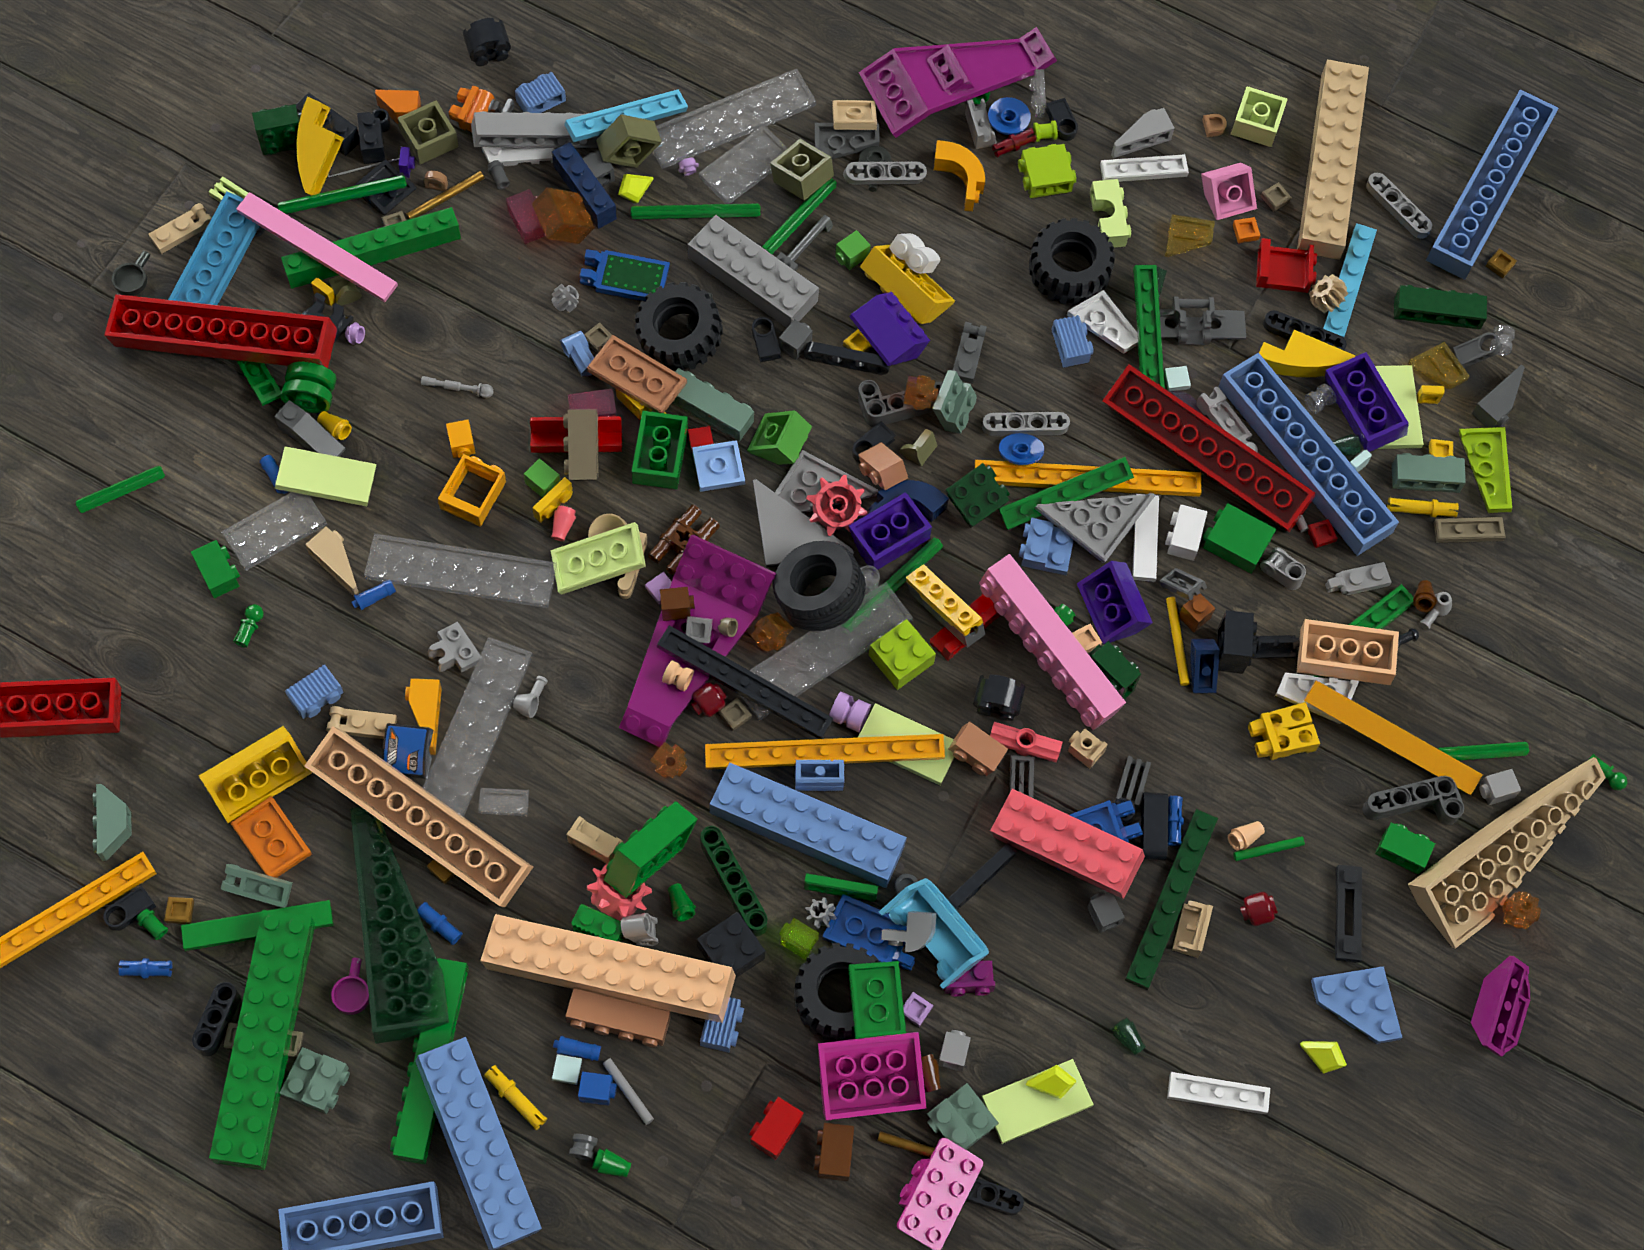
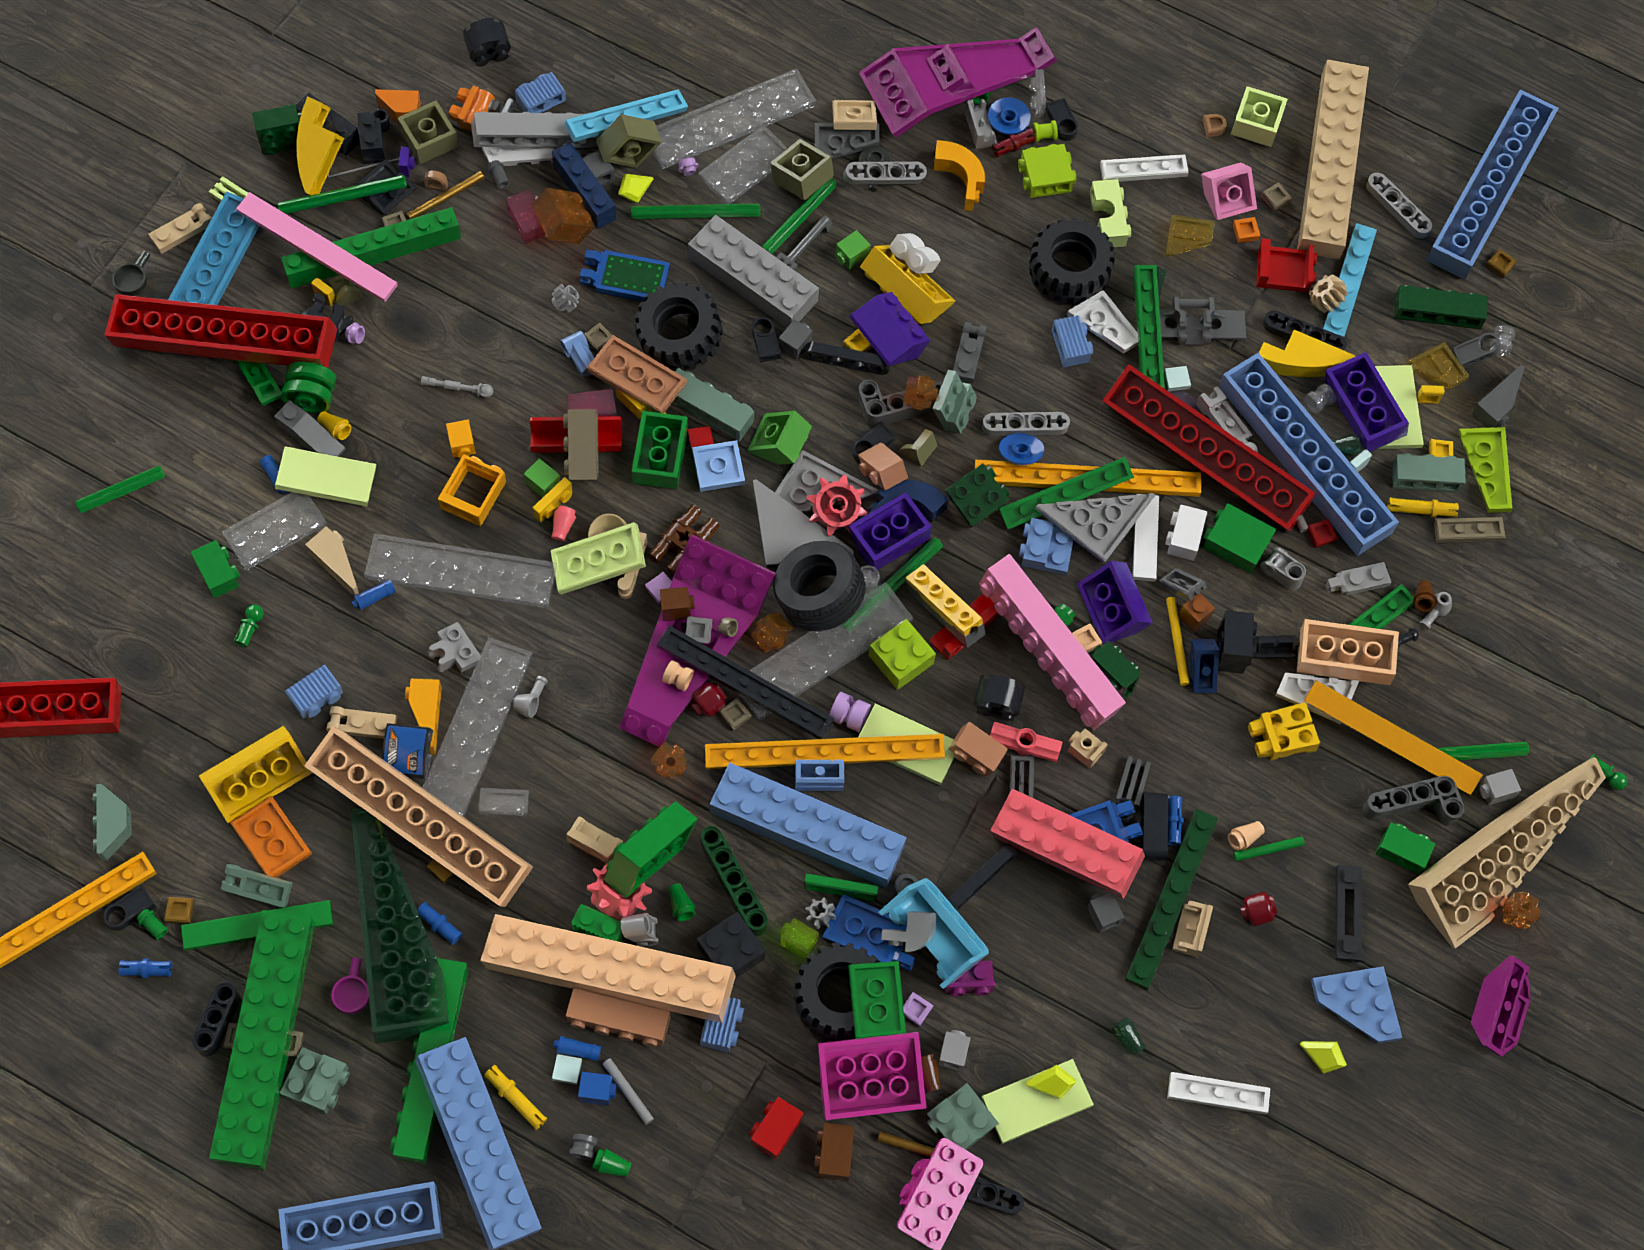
(1148, 131): light grey slope -> none

